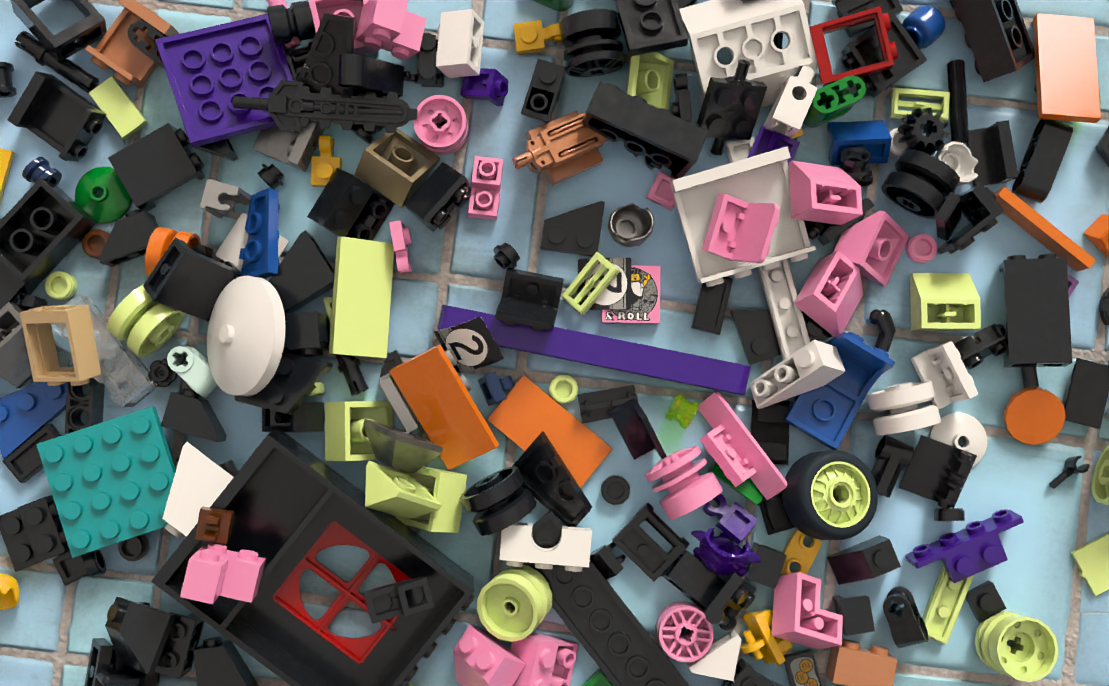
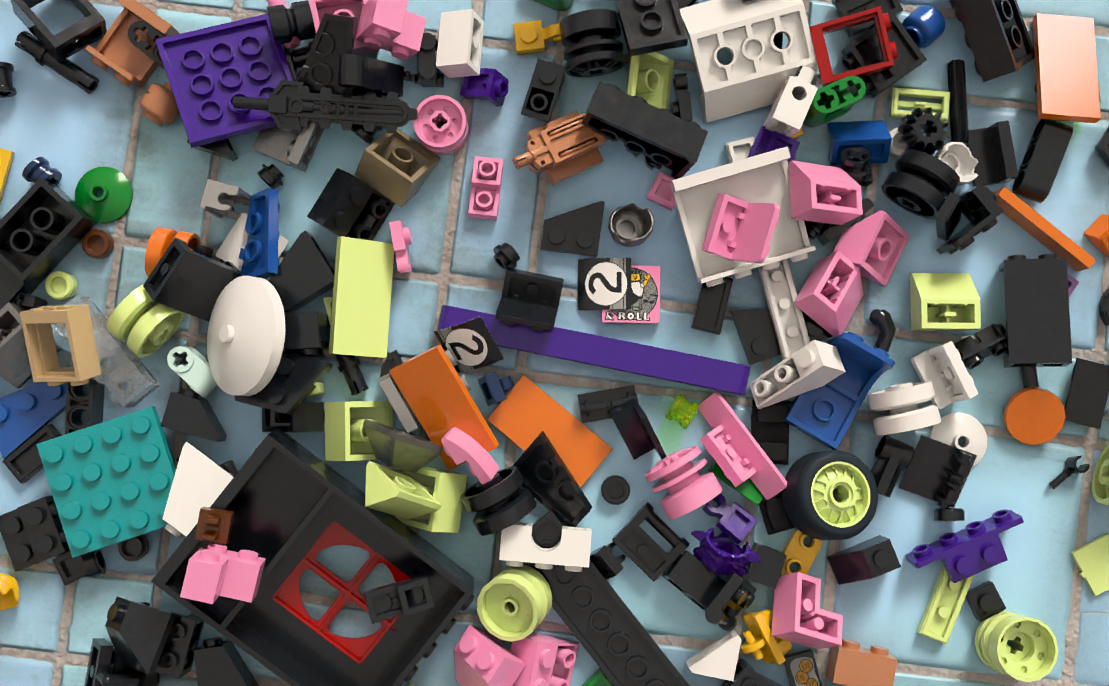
(57, 116): black panel -> none
(118, 107): yellowish green tile -> none
(128, 238): black slope -> none
(154, 374): black plate -> none
(156, 165): black panel -> none
(159, 104): none -> nougat head
(324, 165): yellow plate -> none
(439, 197): black slope -> none
(464, 448): none -> bright pink slope
(563, 389): yellowish green tile -> none
(600, 288): yellowish green tile -> none
(699, 633): bright pink wheel -> none
(731, 107): black plate -> none
(855, 613): black panel -> none
(905, 623): black piece -> none
(921, 248): bright pink tile -> none

